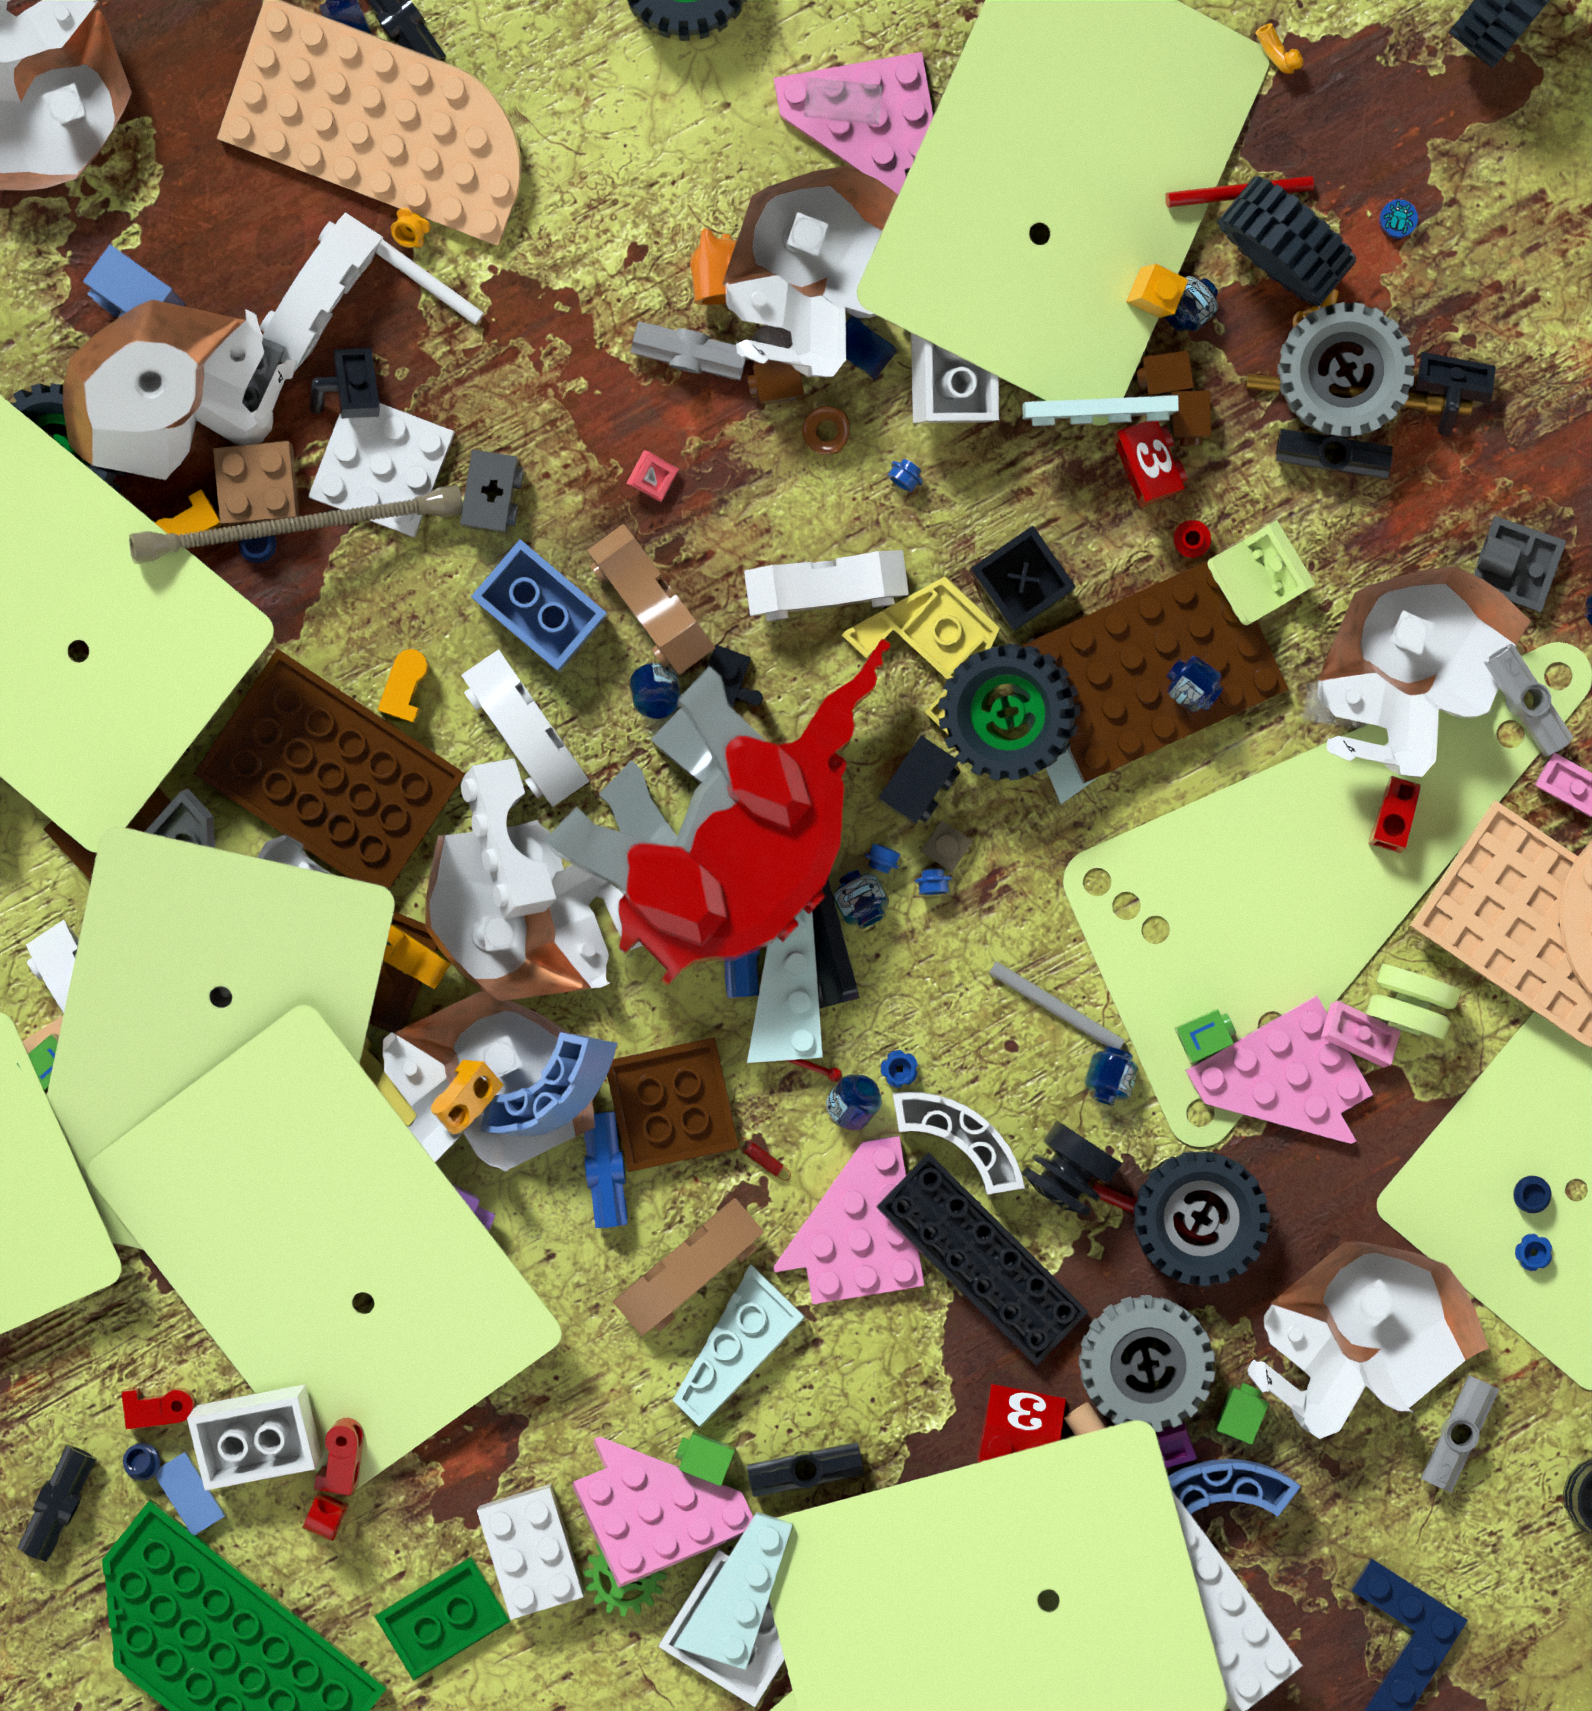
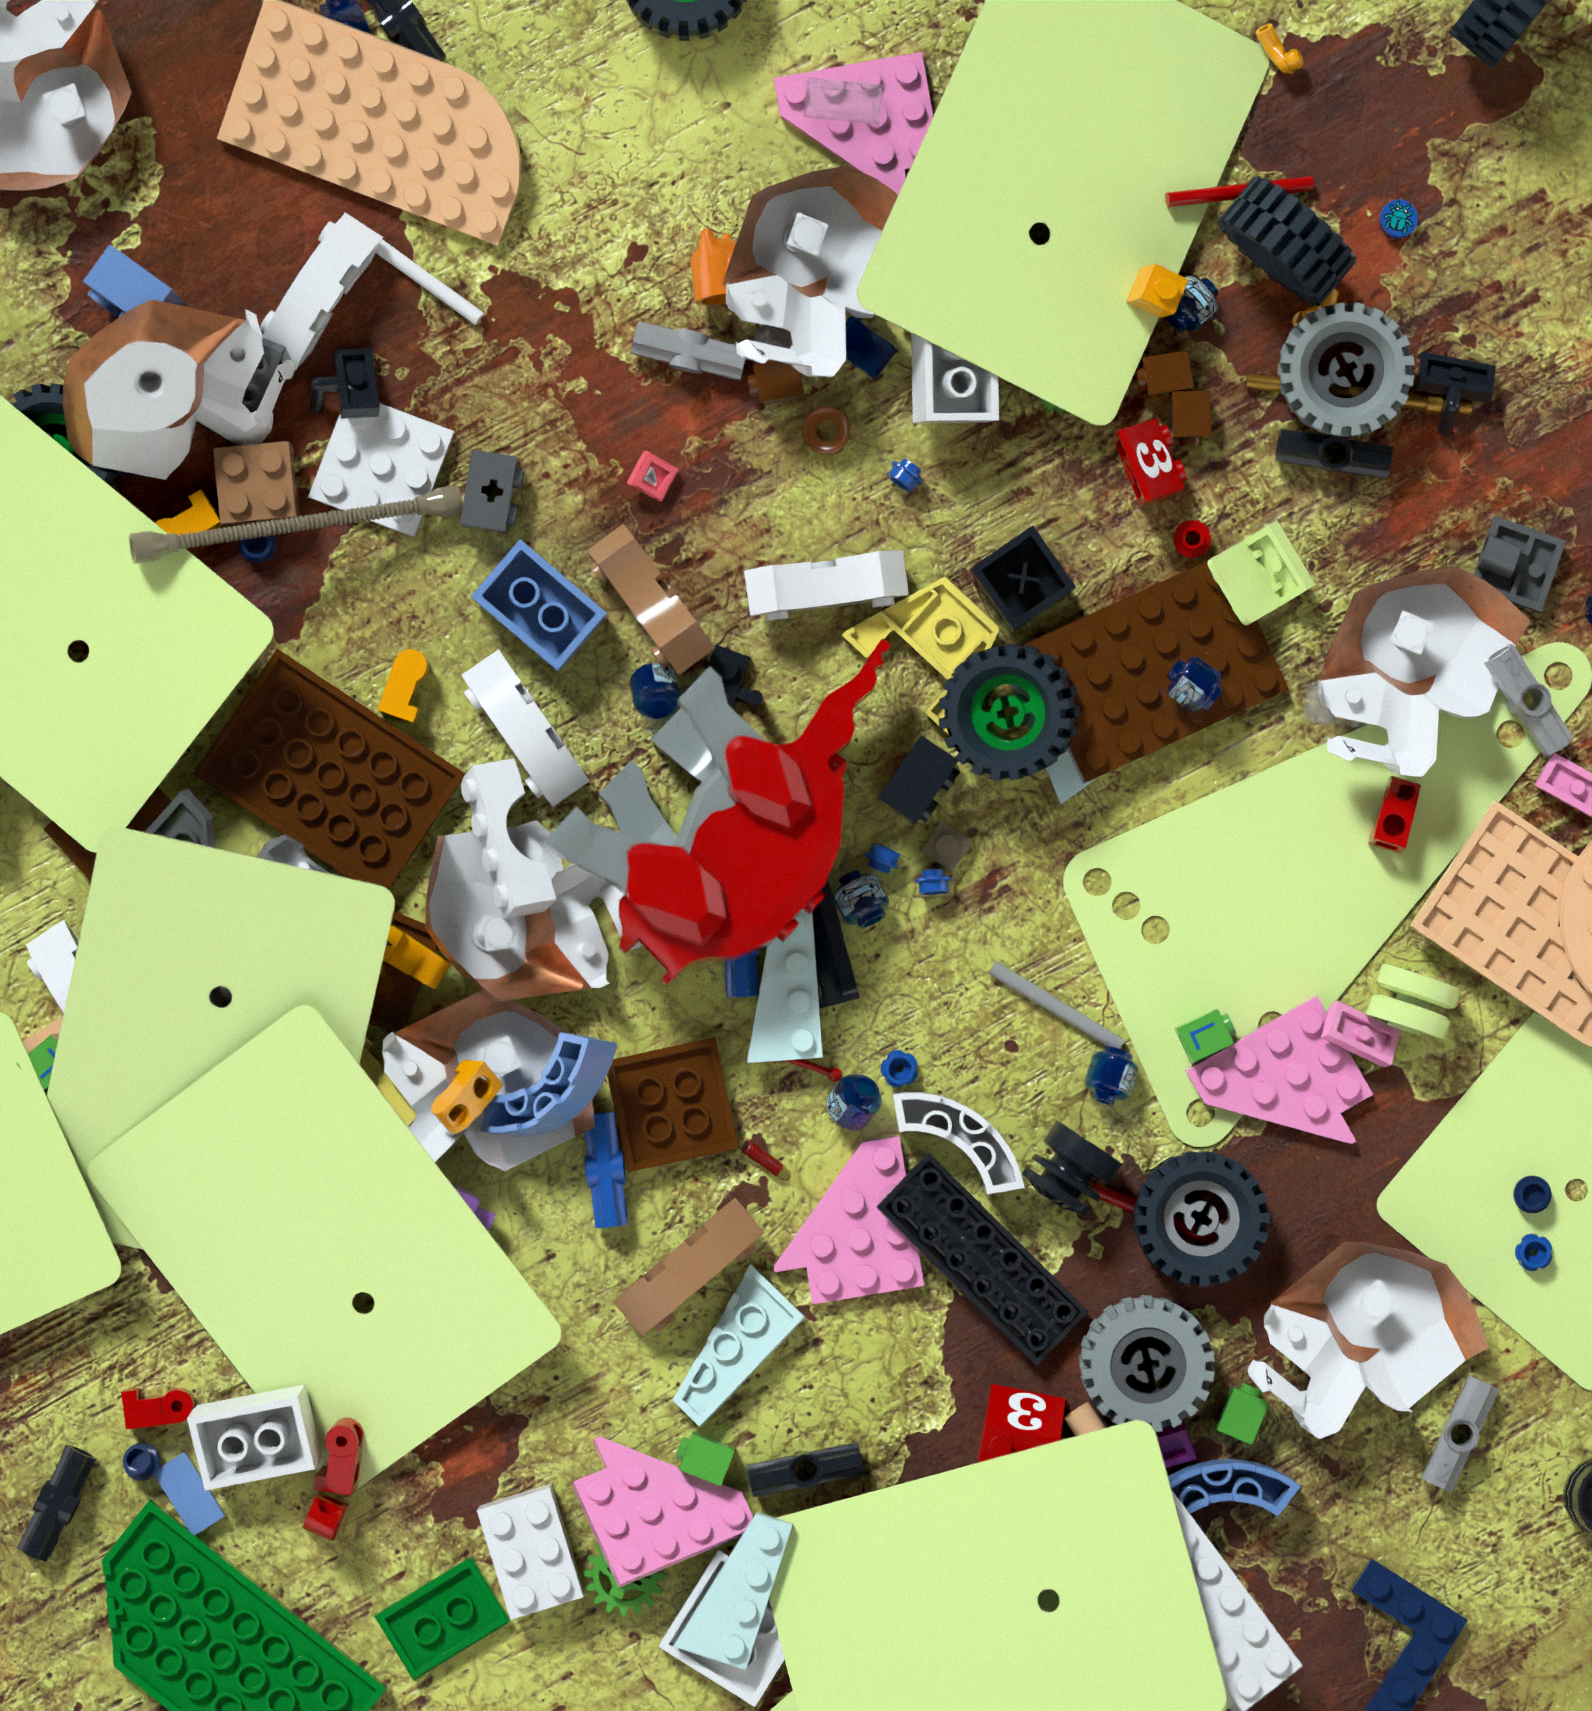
(409, 228): light orange plate -> none
(1116, 409): light aqua wing -> none

